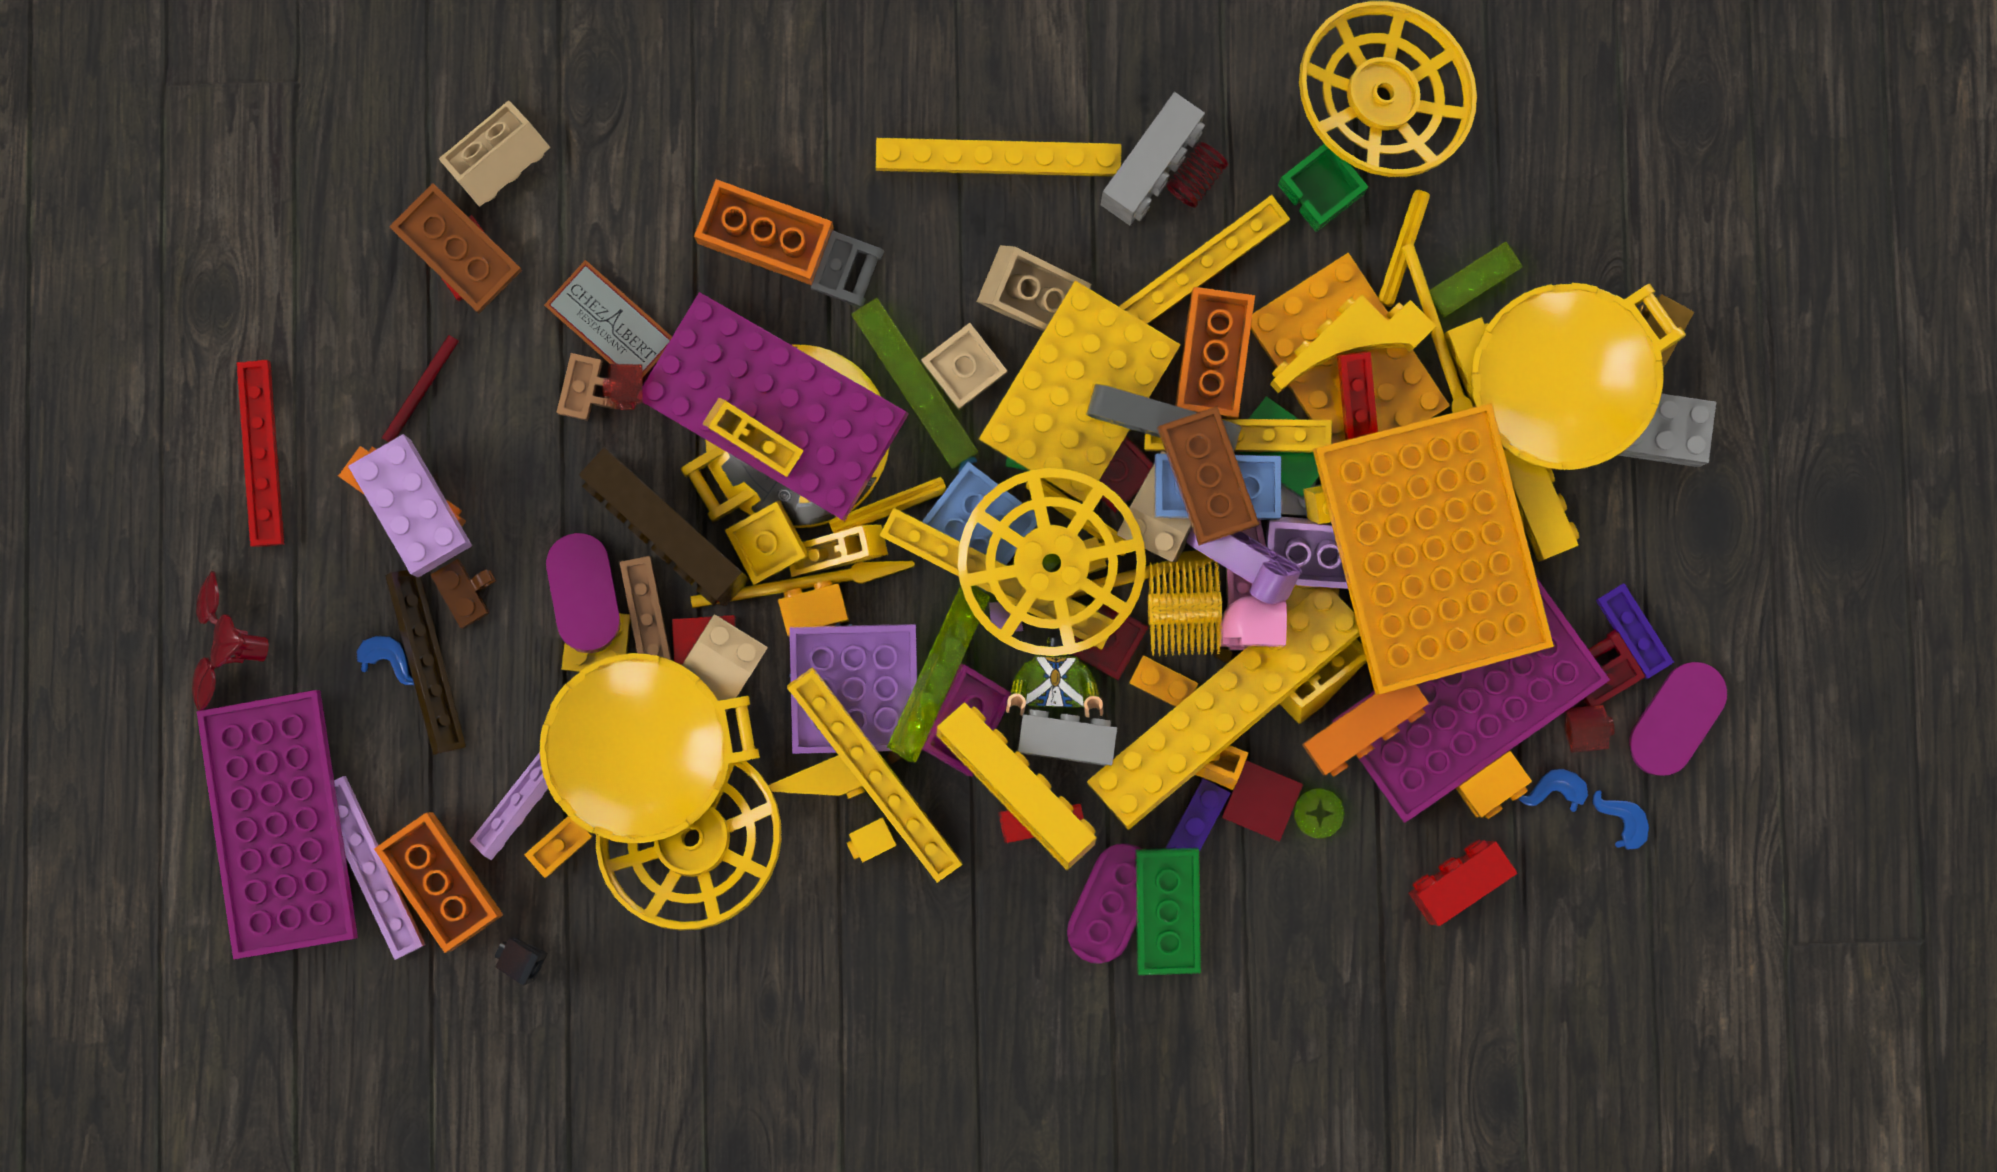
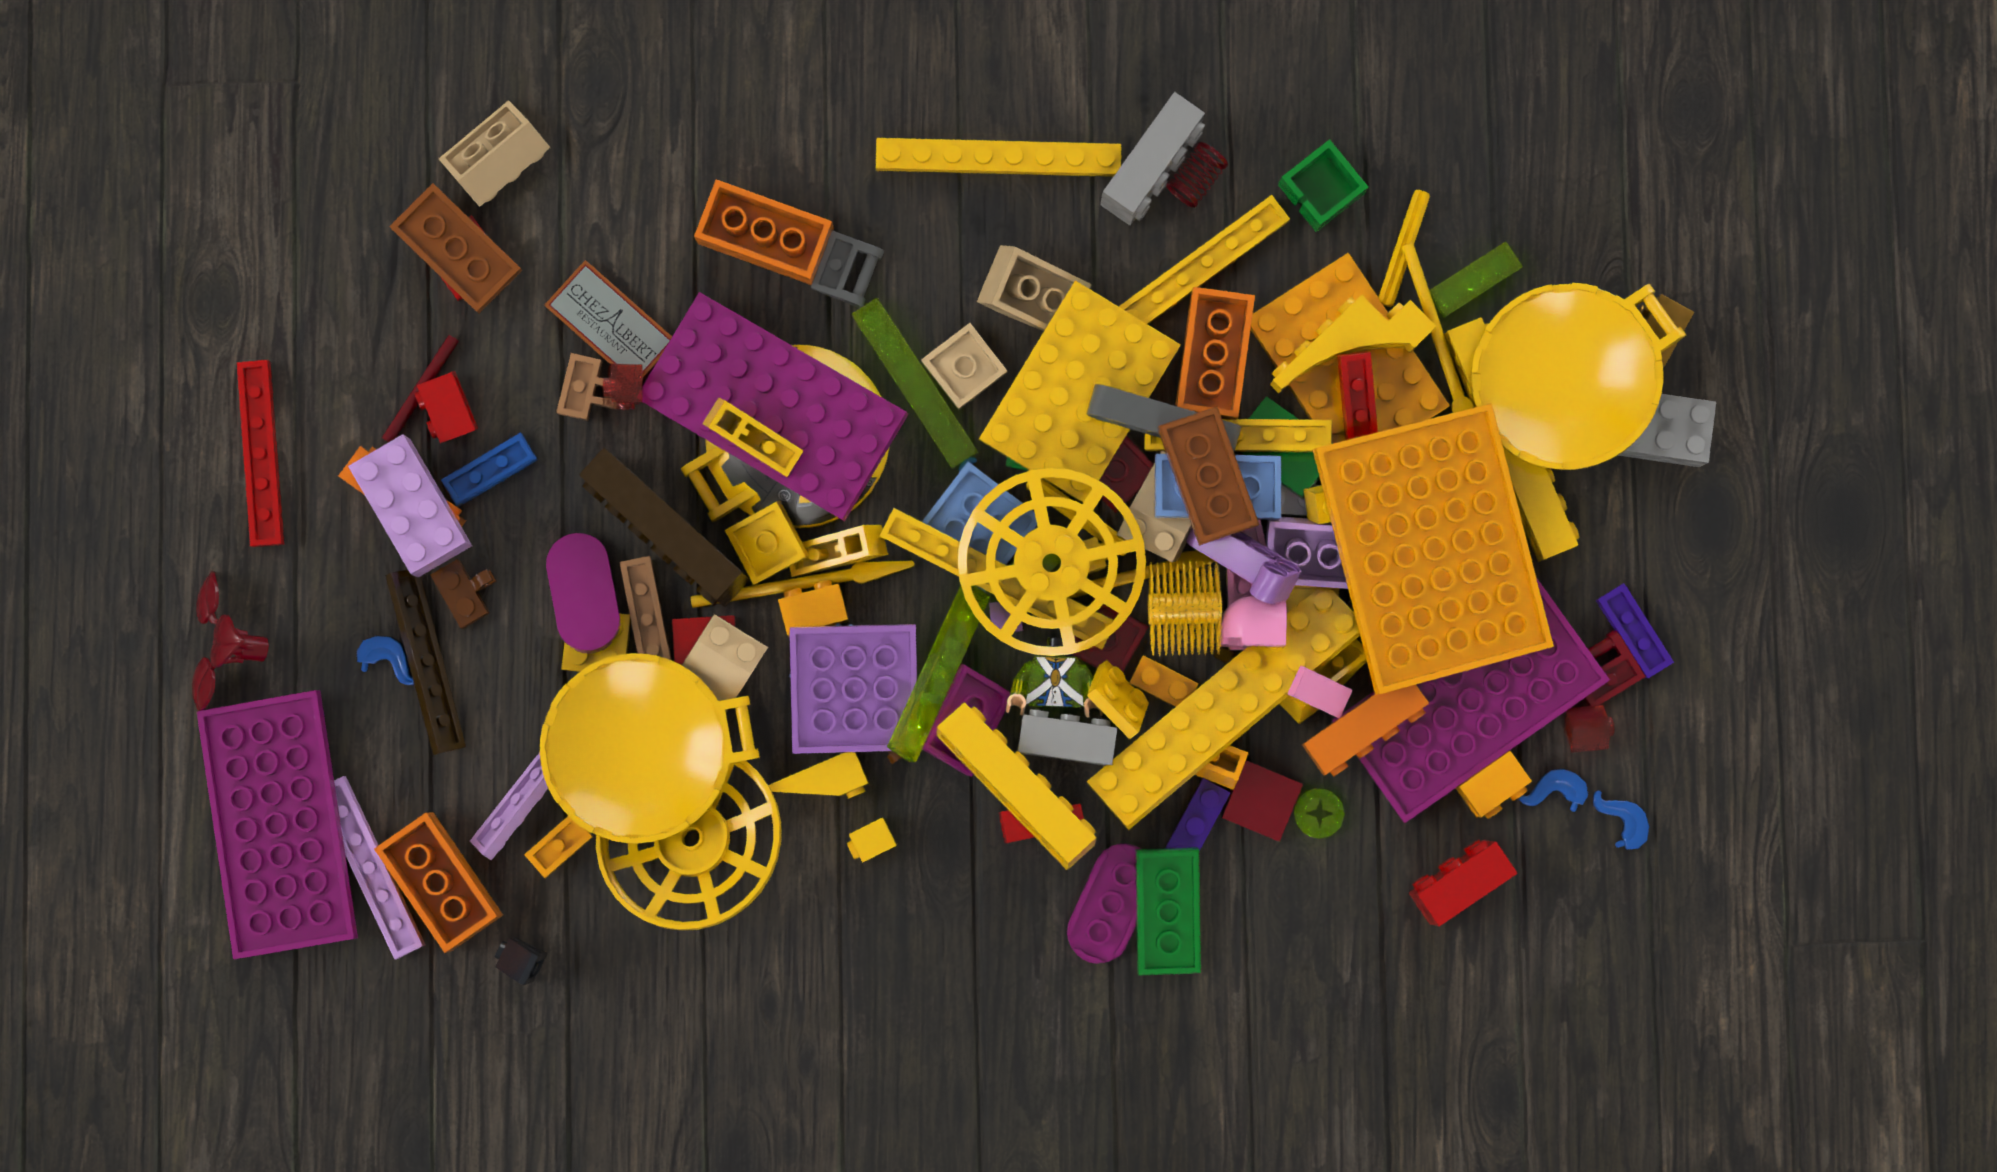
(446, 407): none -> red brick
(489, 469): none -> blue tile
(874, 774): yellow plate -> none
(885, 506): yellow axle -> none
(1118, 699): none -> yellow plate
(1319, 691): none -> bright pink tile
(1396, 79): yellow dish -> none
(1678, 718): magenta tile -> none

